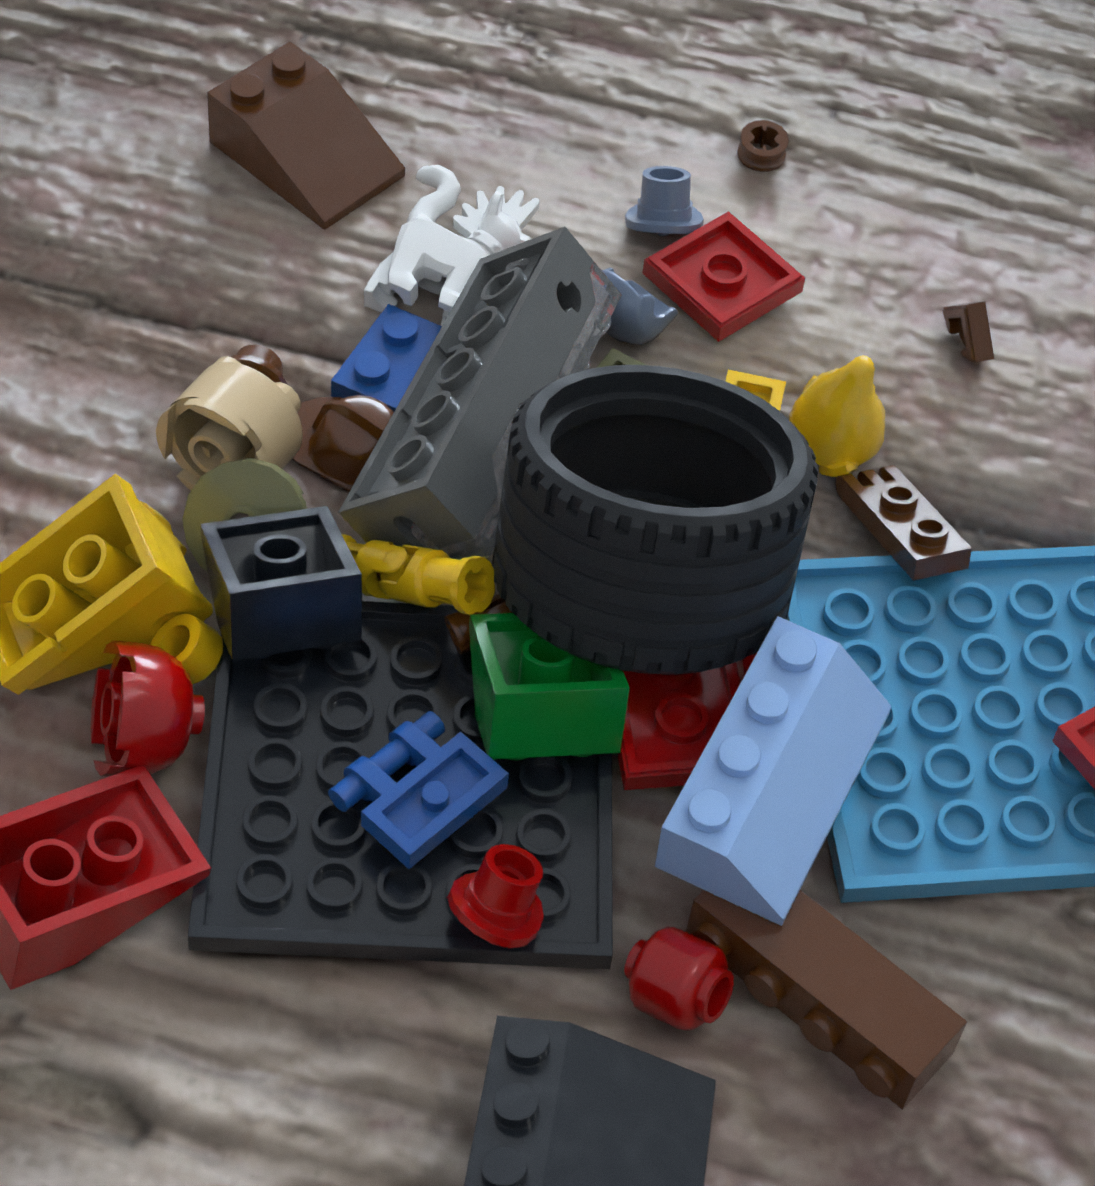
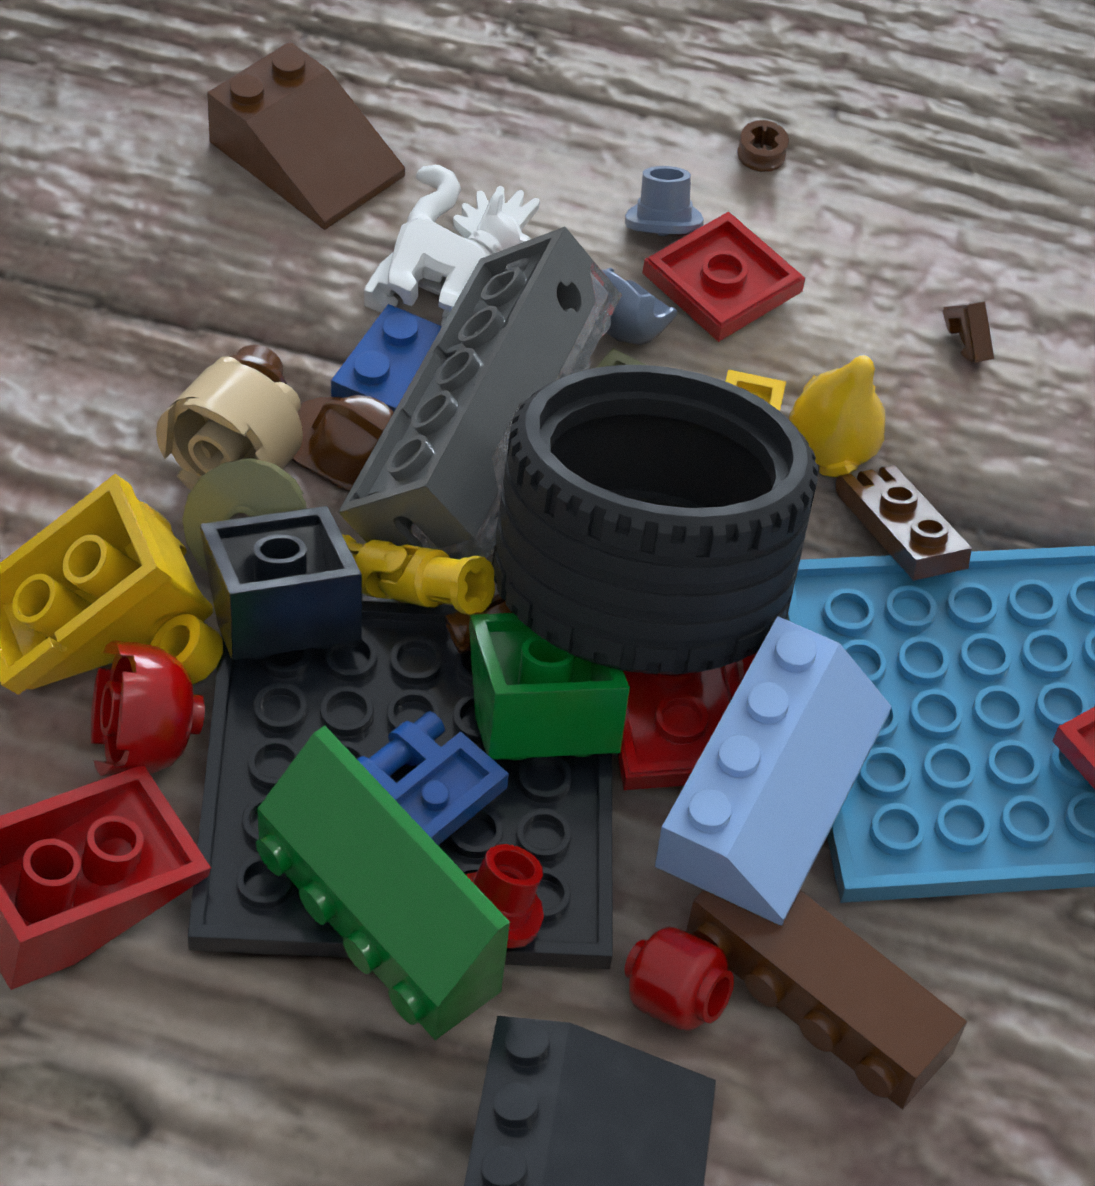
(383, 887): none -> green slope

